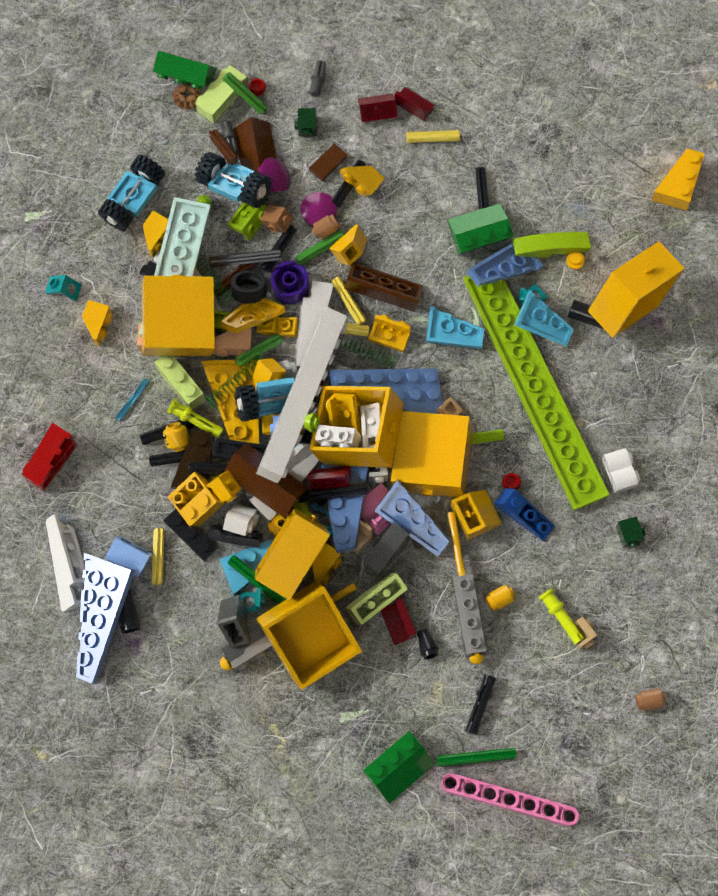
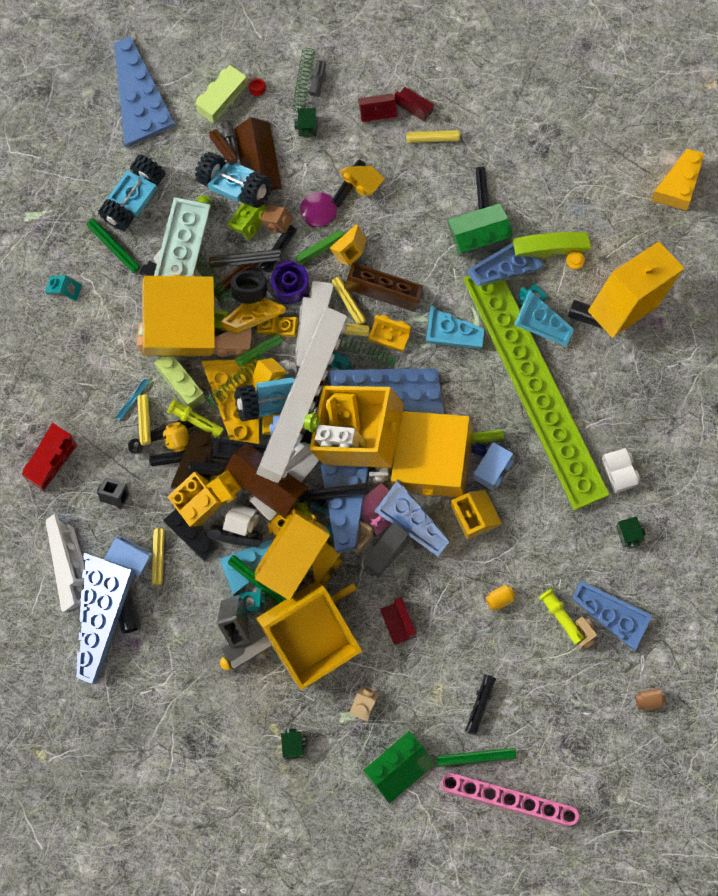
(96, 318): yellow slope -> none
(113, 245): none -> green axle
(113, 492): none -> black brick
(131, 446): none -> black hinge
(140, 101): none -> medium blue wing
(144, 420): none -> light yellow axle
(154, 232): yellow slope -> none
(179, 99): medium nougat gear -> none
(183, 70): green slope -> none
(245, 93): bright green axle -> none
(277, 172): magenta dish -> none
(292, 744): none -> dark green brick
(303, 79): none -> green piece
(325, 227): medium nougat brick -> none
(328, 162): reddish brown tile -> none
(330, 478): dark red panel -> none
(341, 362): none -> teal bracket
(364, 703): none -> tan bracket
(370, 423): white plate -> none
(376, 598): yellowish green brick -> none
(427, 645): black cone -> none
(449, 407): tan tile -> none
(466, 602): light grey piece -> none
(479, 449): none -> clear blue plate
(493, 466): none -> light blue brick
(511, 481): red plate -> none
(524, 513): blue slope -> none
(614, 614): none -> medium blue wing

